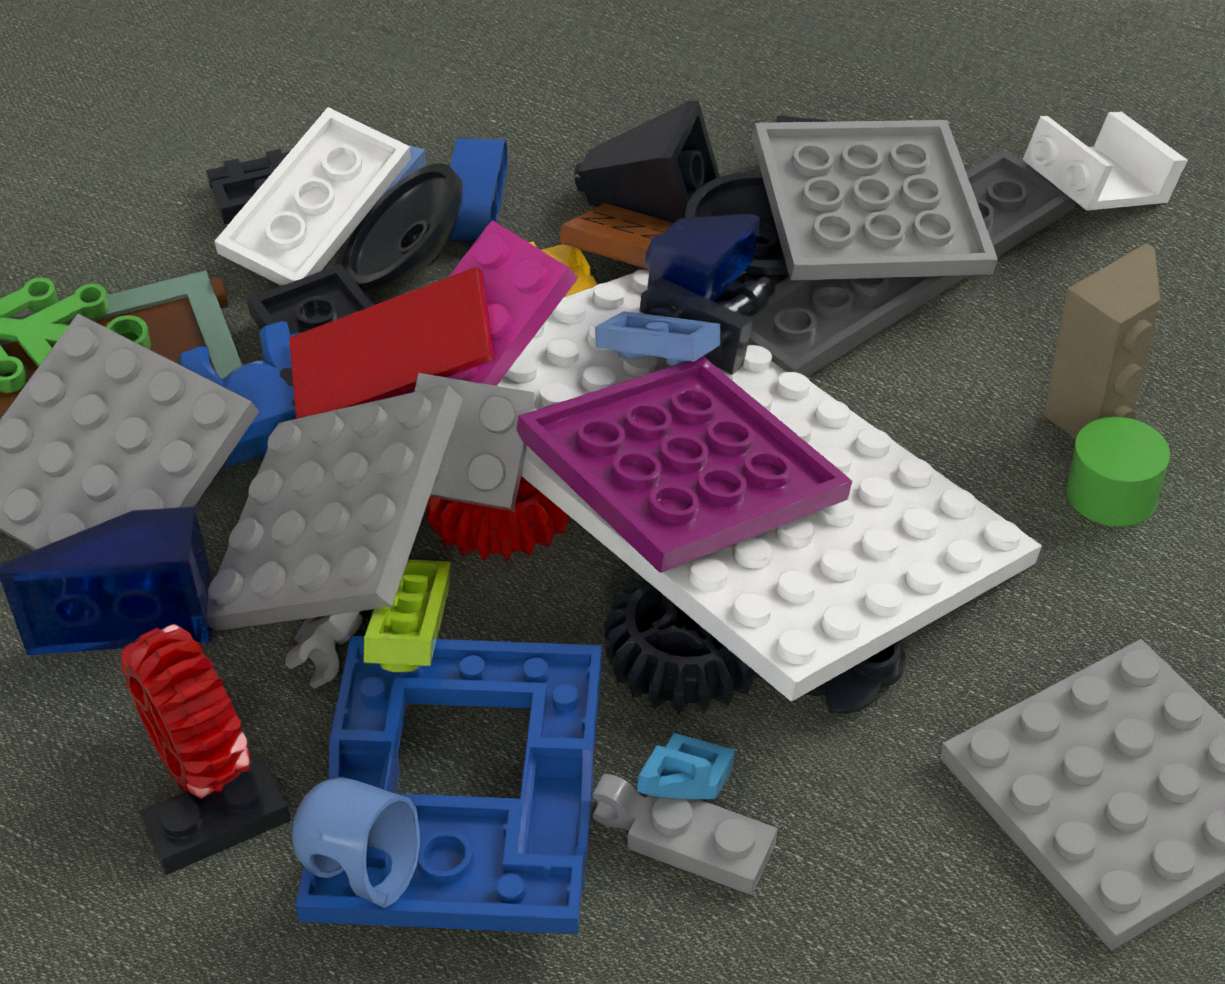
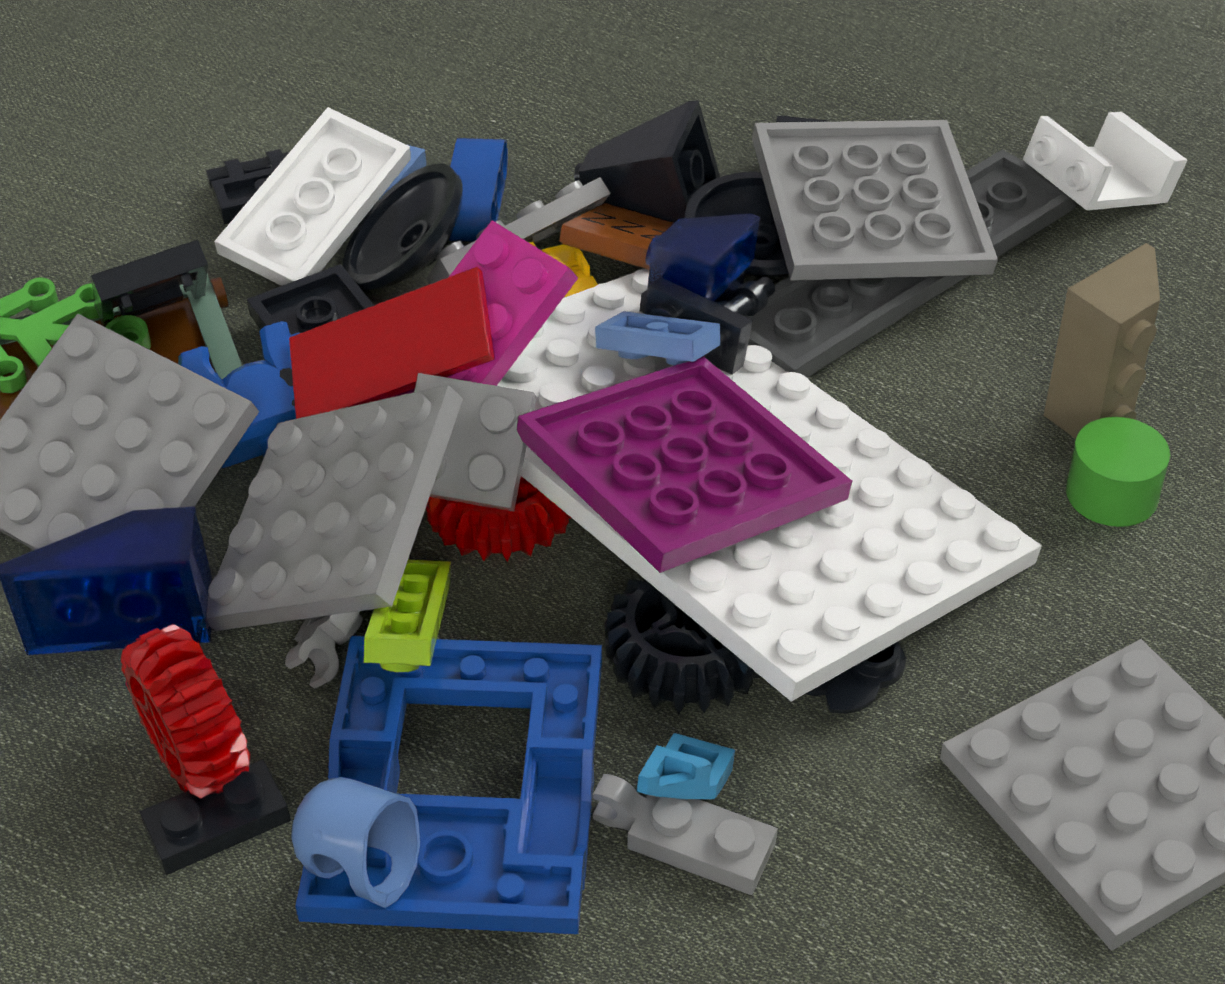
(150, 282): none -> black container
(533, 222): none -> light grey plate

